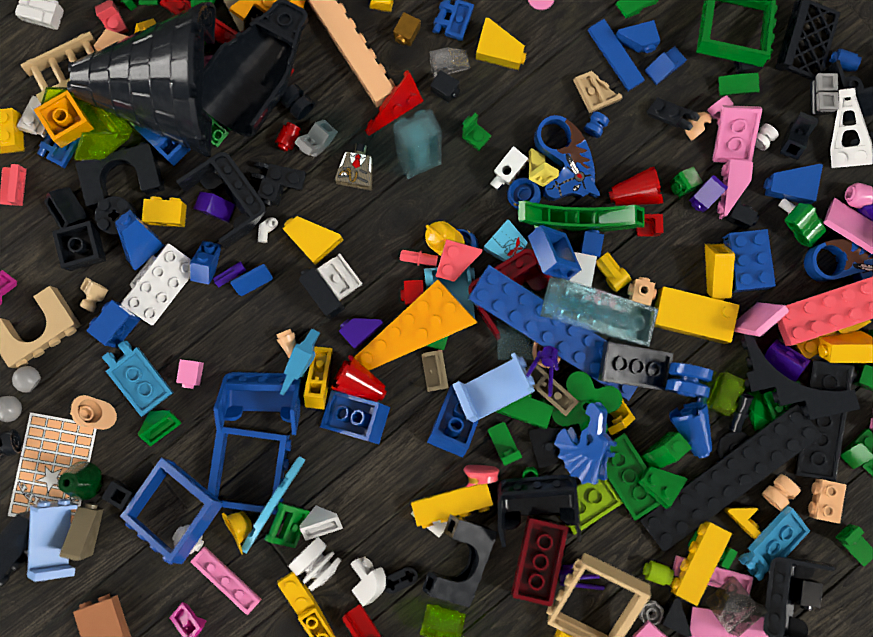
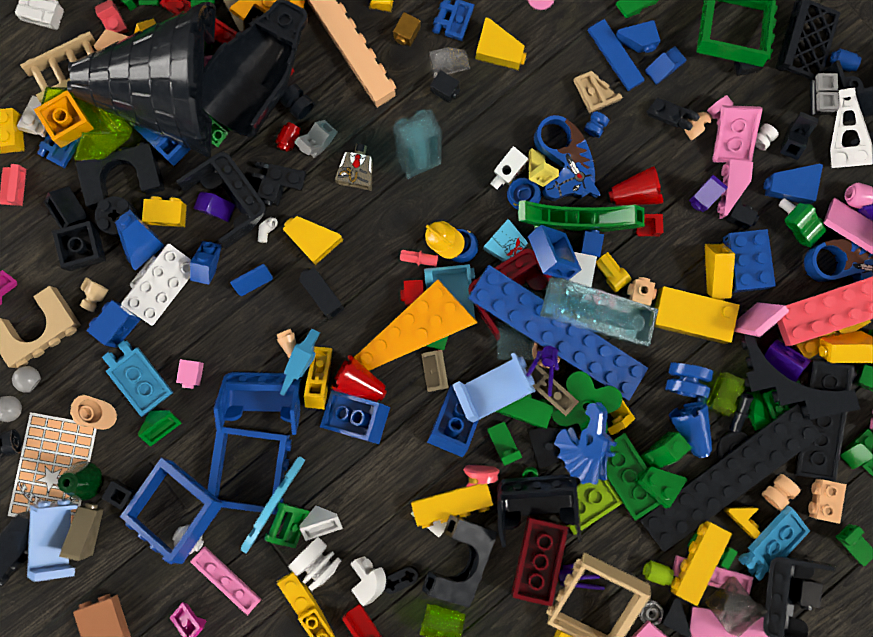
(229, 274): dark purple piece -> none
(239, 526): yellow piece -> none
(339, 276): white plate -> none
(359, 330): dark purple slope -> none
(396, 104): red wing -> none
(456, 259): coral wing -> none
(474, 133): green bracket -> none
(635, 366): tile -> none
(685, 182): green slope -> none
(739, 84): green slope -> none

